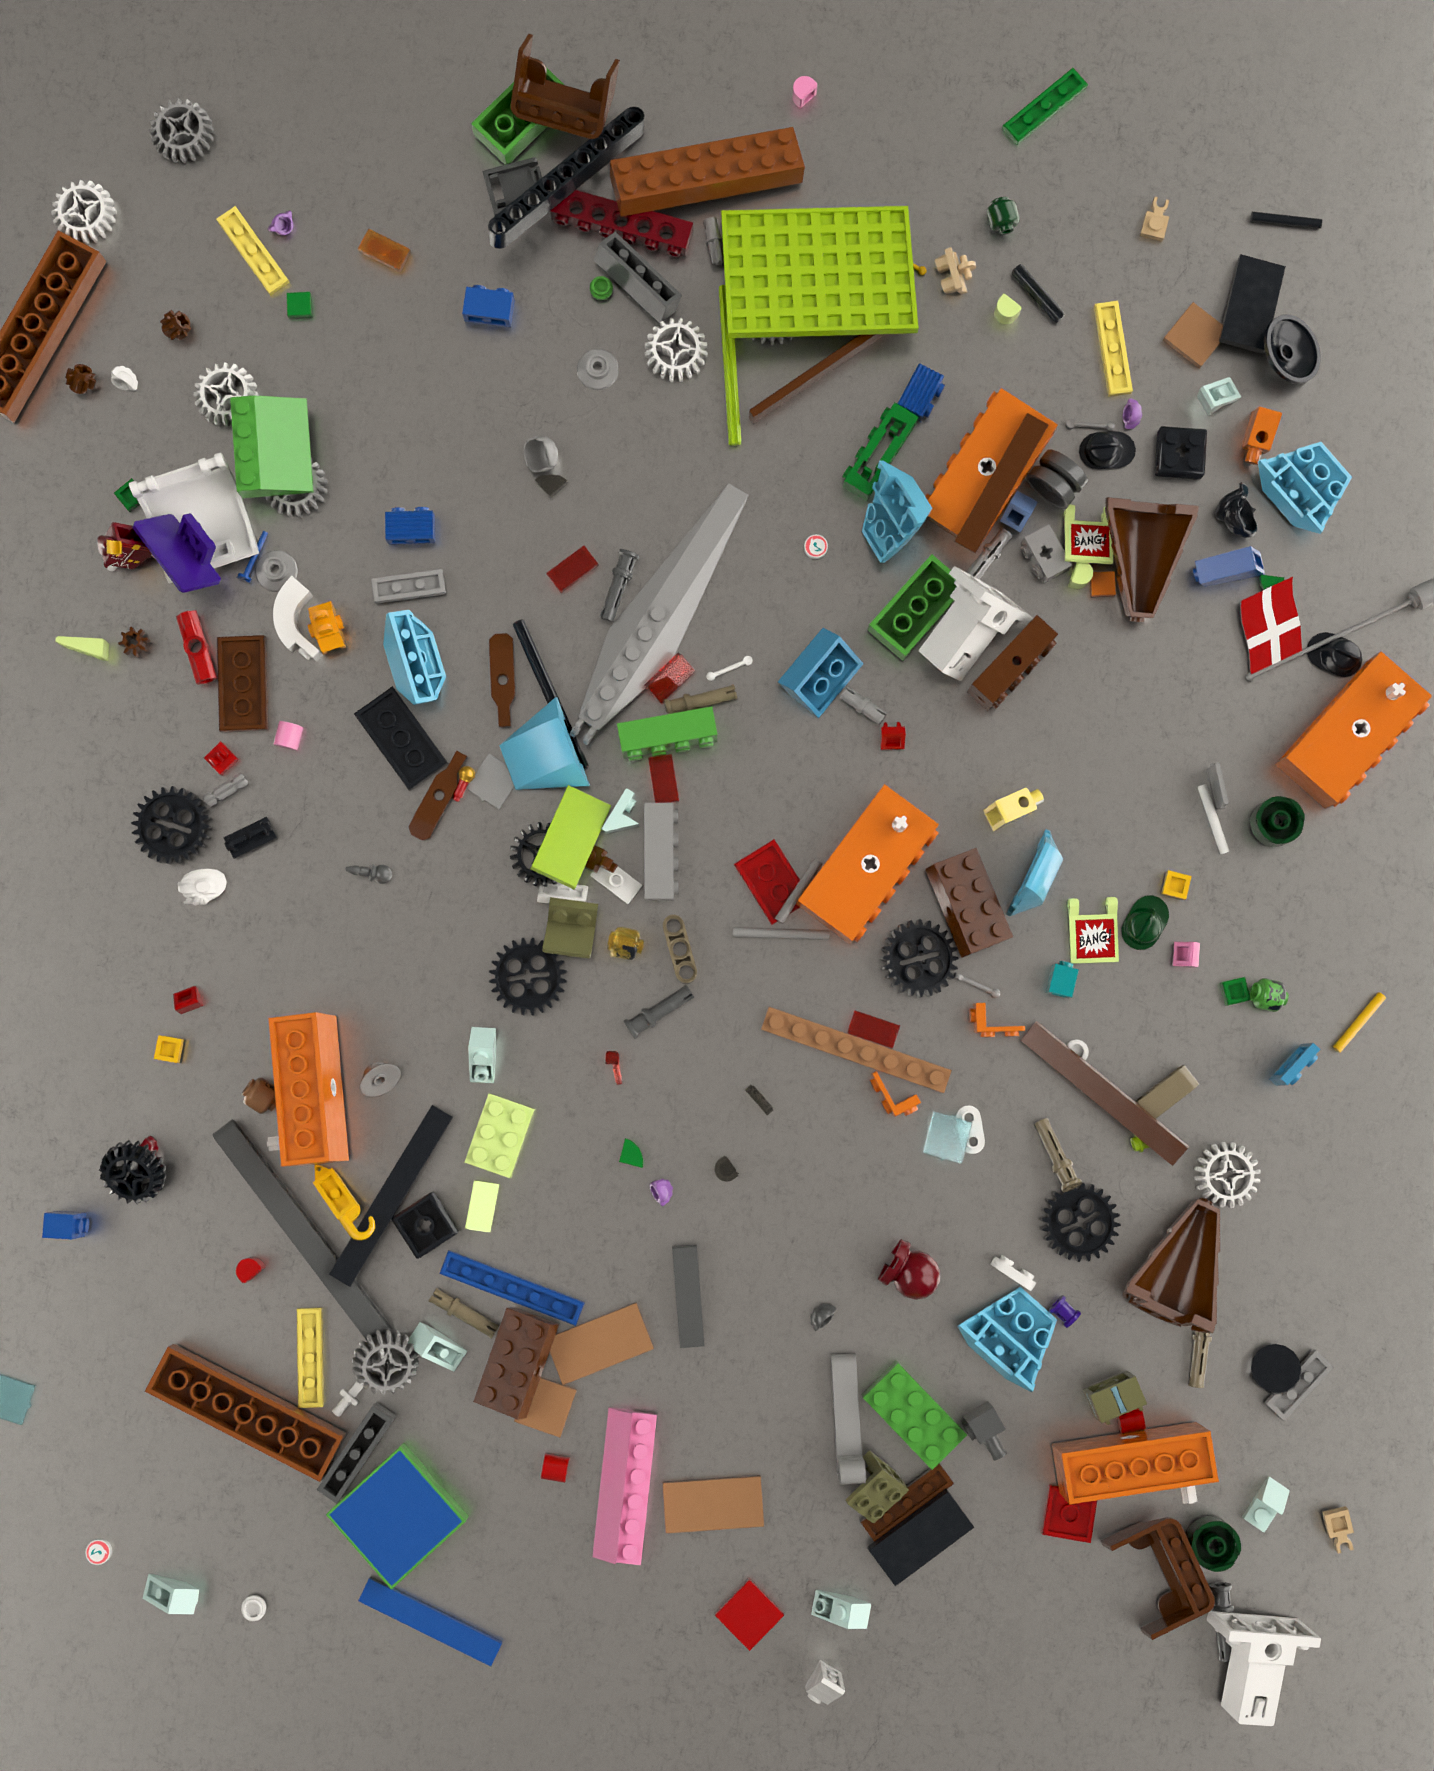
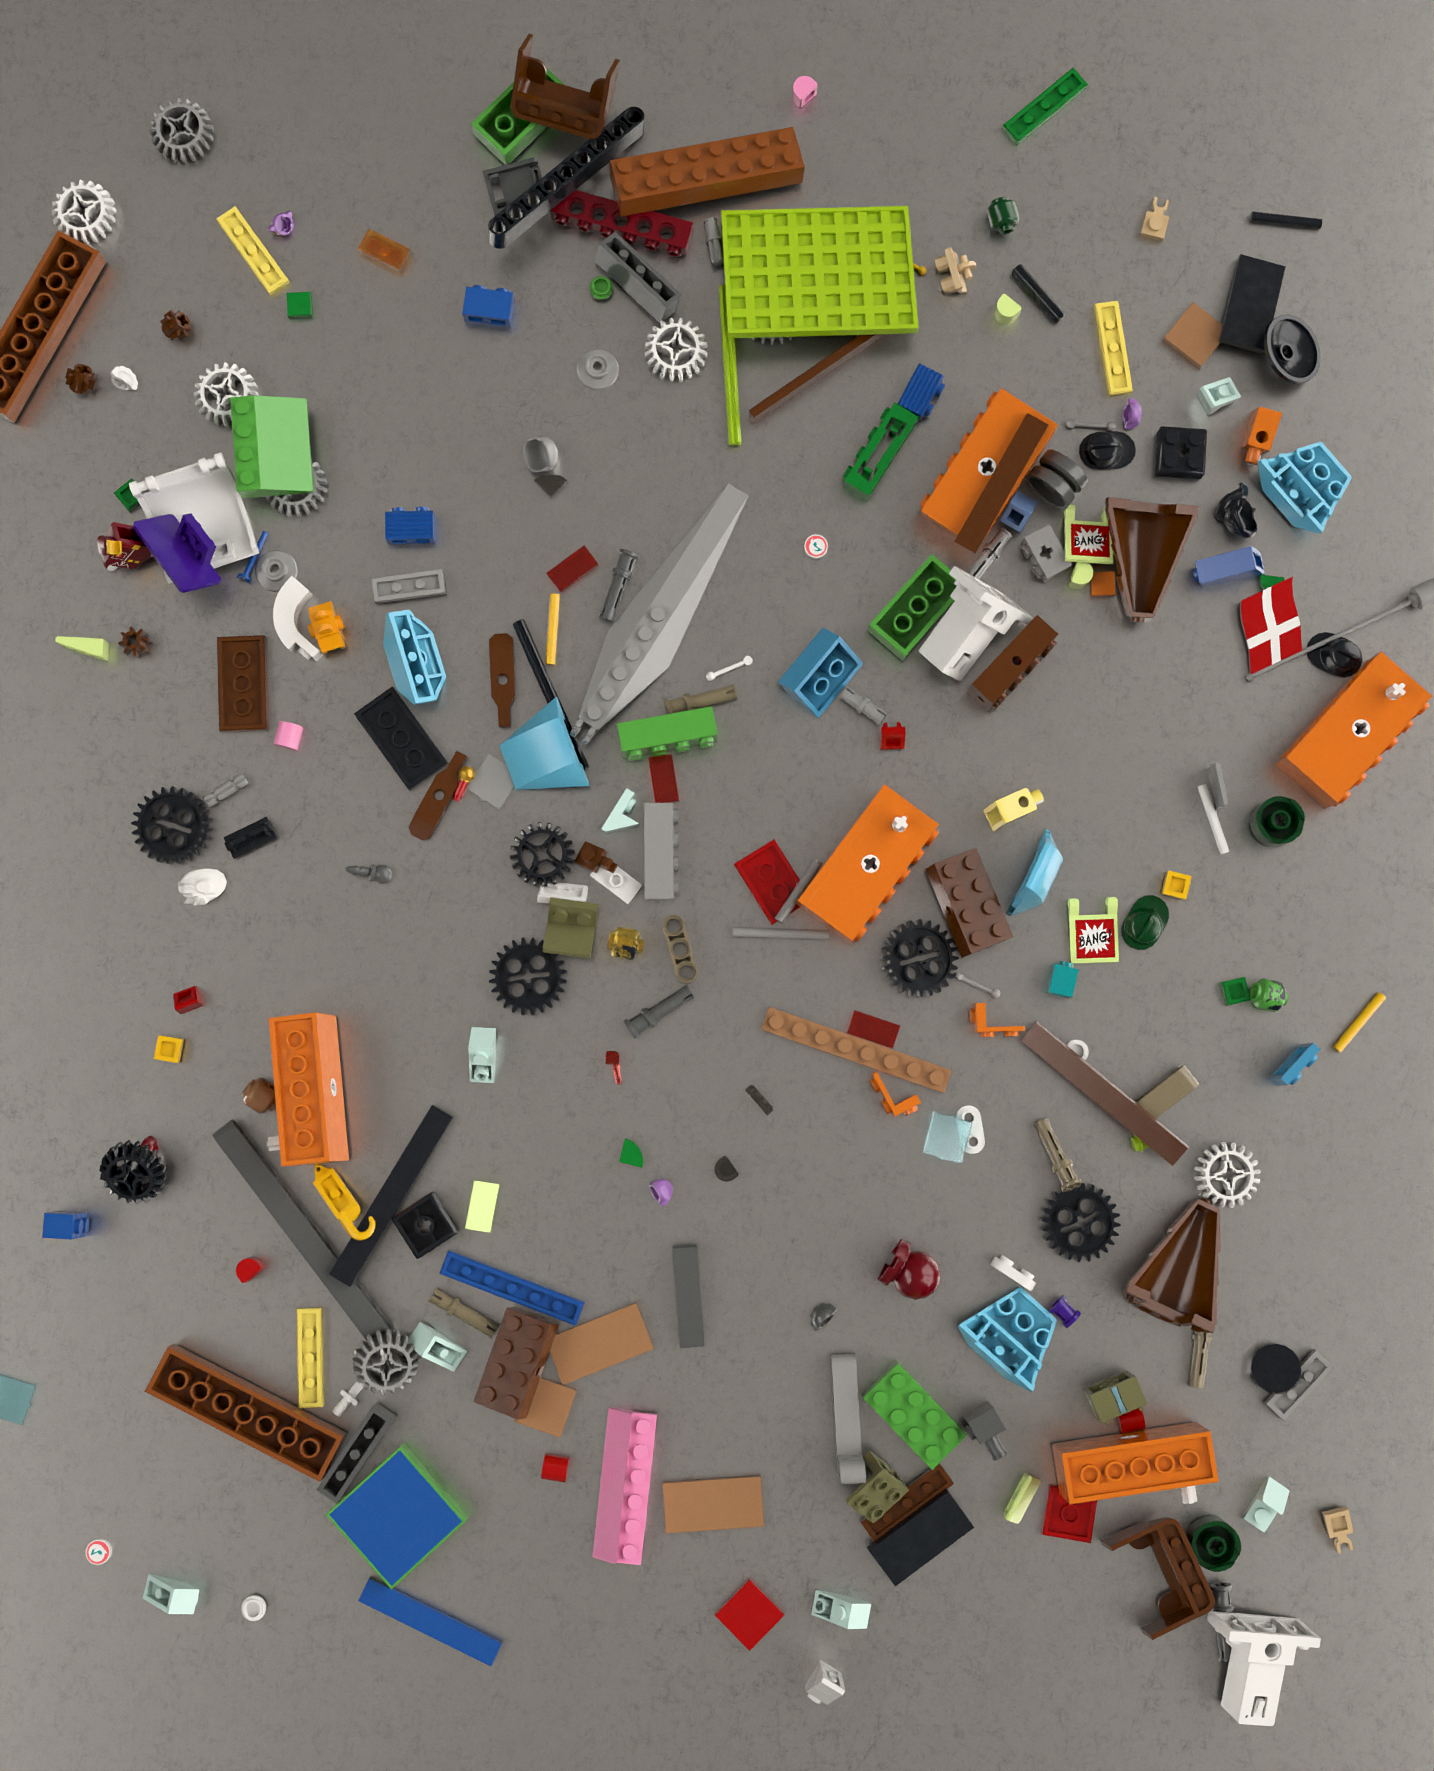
(192, 633): red piece -> none
(221, 758): red tile -> none
(379, 1079): light grey piece -> none
(499, 1135): yellowish green plate -> none
(552, 629): none -> yellow bar
(570, 837): lime tile -> none
(669, 677): clear red tile -> none
(895, 513): medium azure wedge -> none
(1021, 1498): none -> yellowish green slope
(1186, 954): bright pink brick -> none

